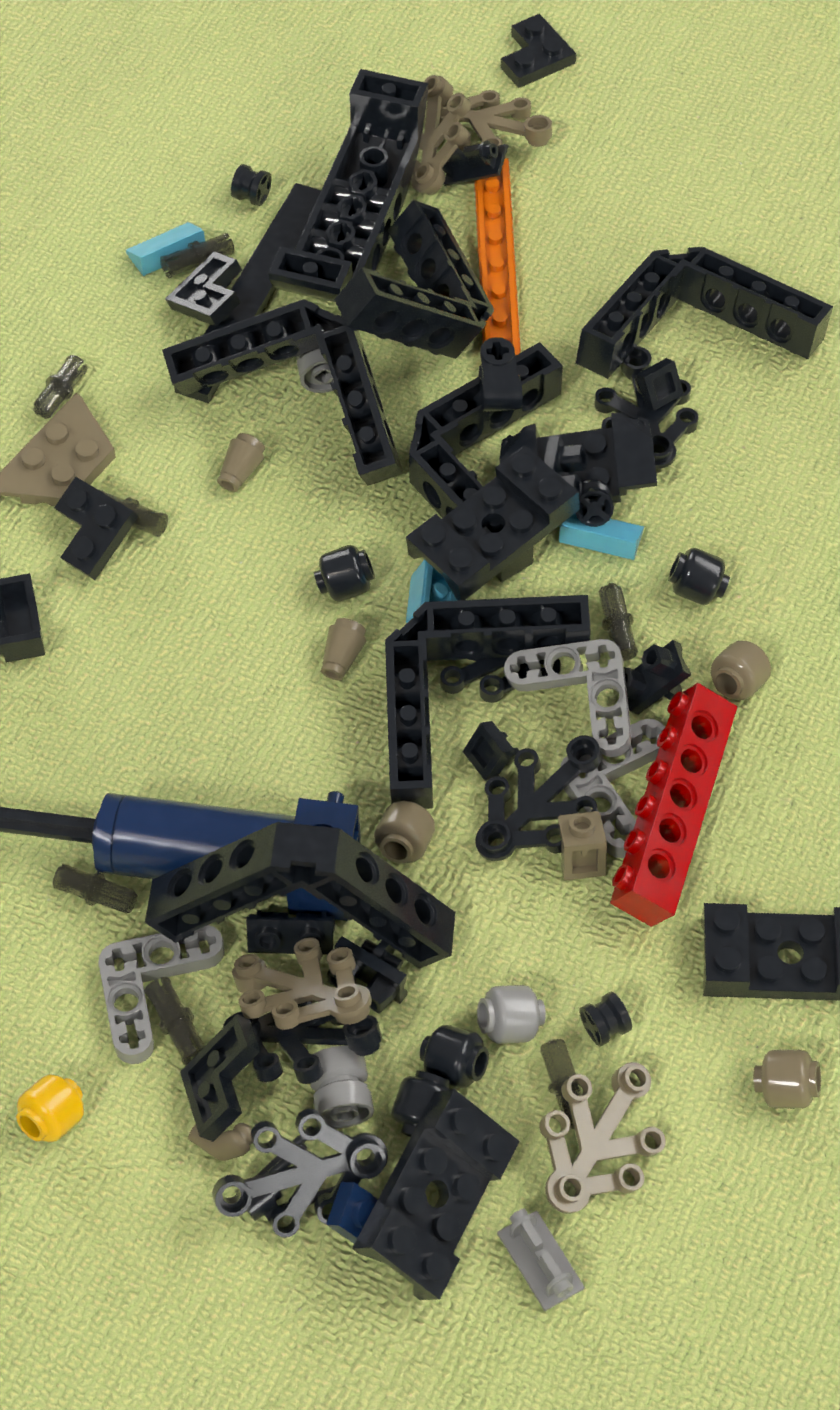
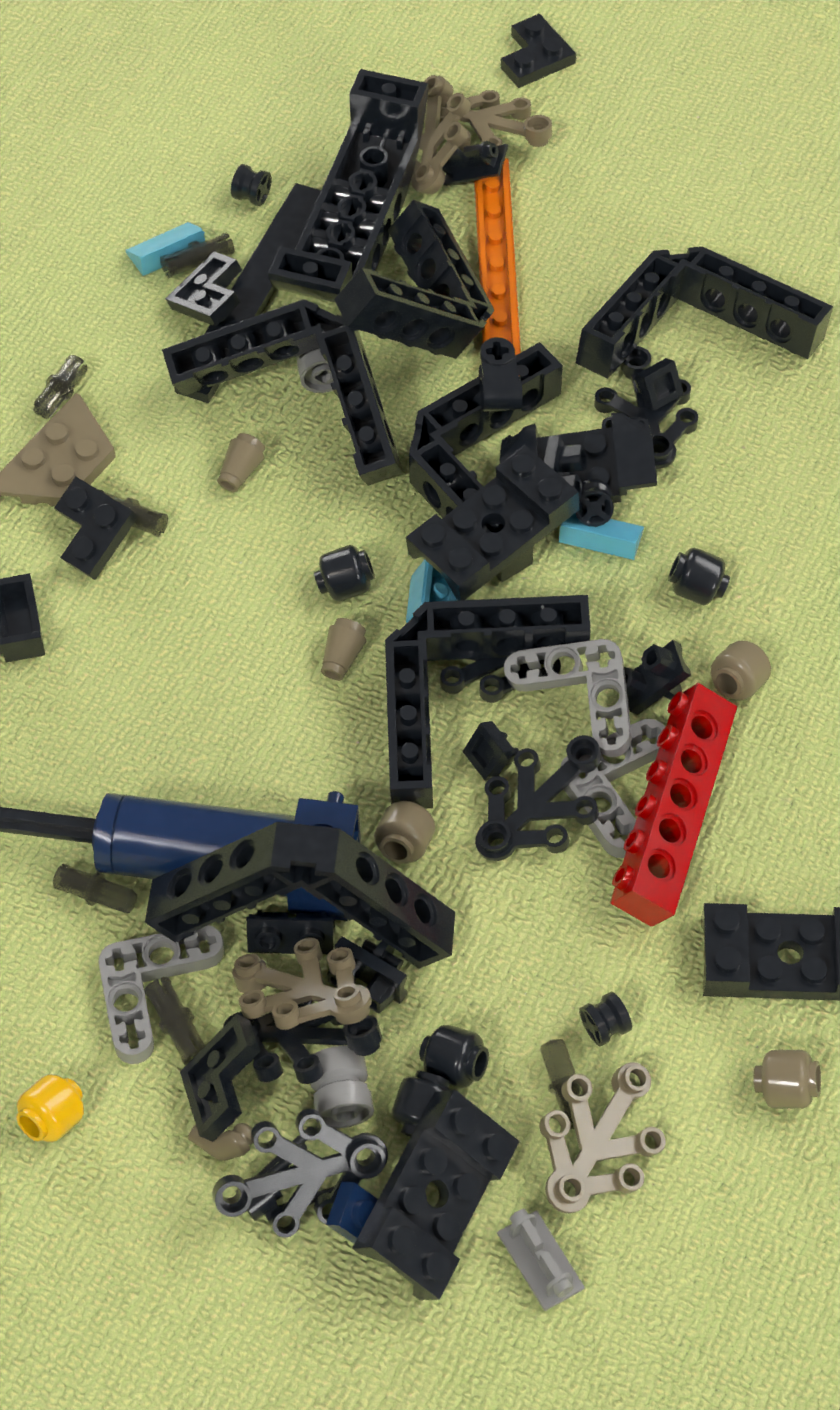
(510, 1014): light grey head -> none
(582, 845): dark tan bracket -> none
(618, 620): clear smoke axle -> none

